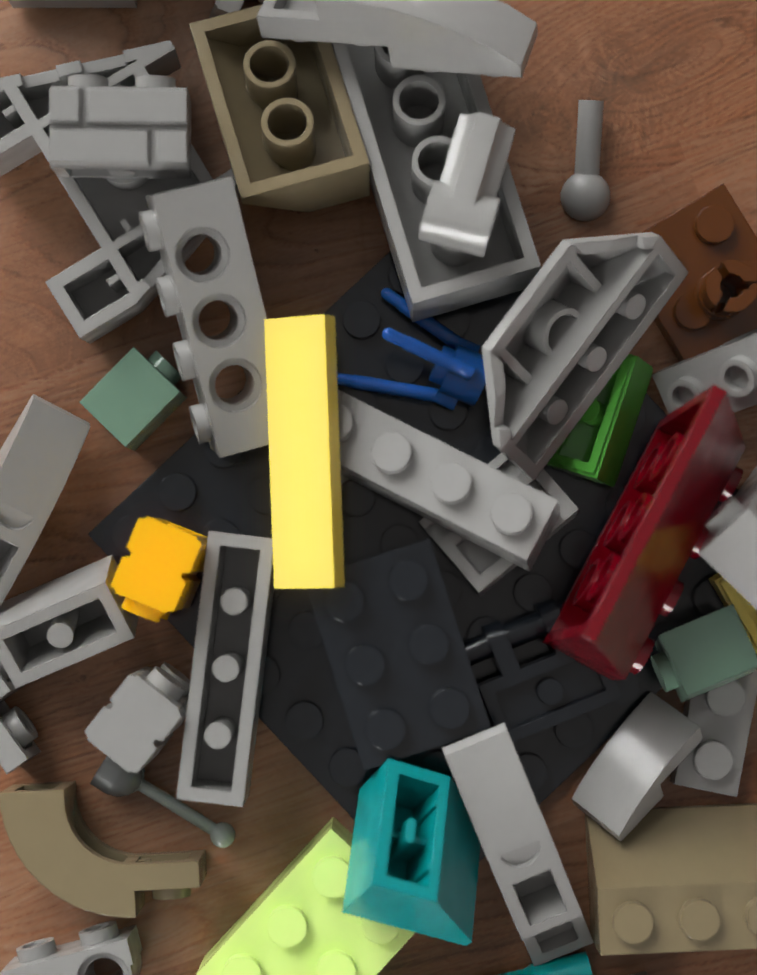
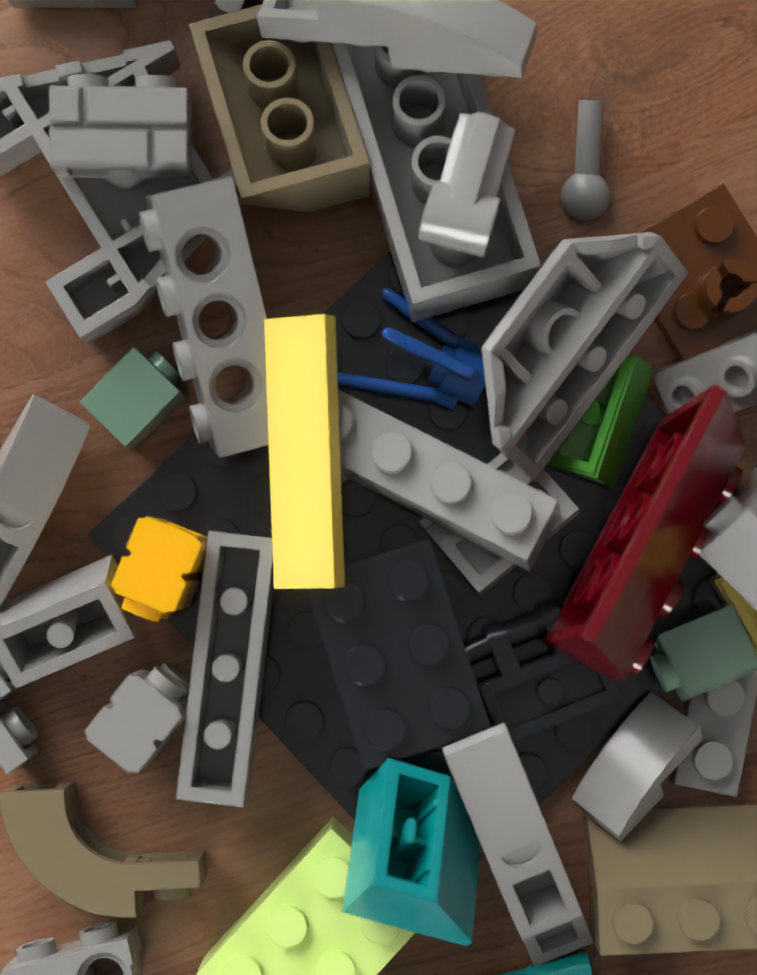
(118, 783): hinge -> none

